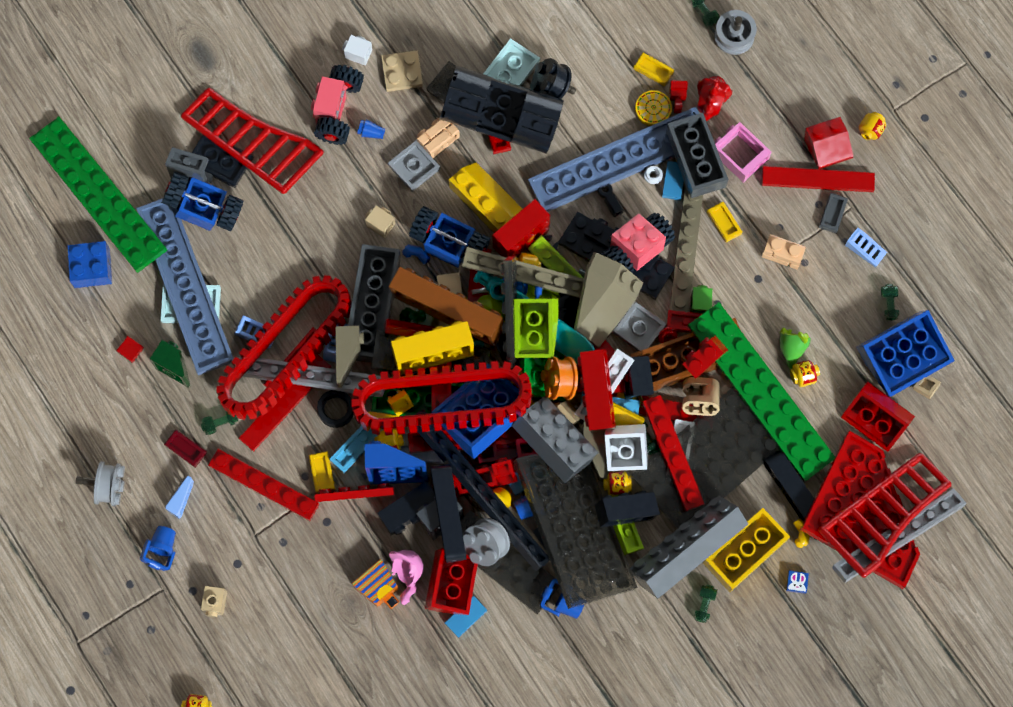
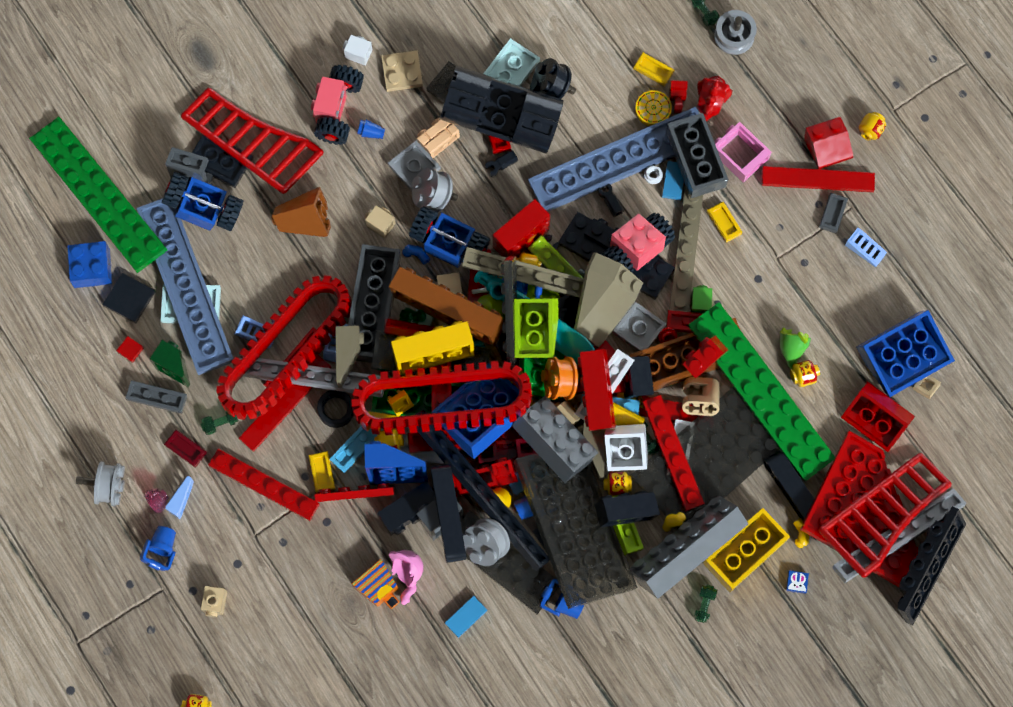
(129, 298): none -> black tile
(156, 397): none -> dark grey plate
(156, 499): none -> clear pink cone
(303, 215): none -> dark orange slope
(432, 189): none -> light grey wheel
(451, 585): red slope -> none
(484, 196): yellow slope -> none
(502, 162): none -> black bar
(673, 520): none -> yellow arm
(783, 251): light nougat brick -> none
(889, 292): clear green bar -> none
(929, 564): none -> black plate

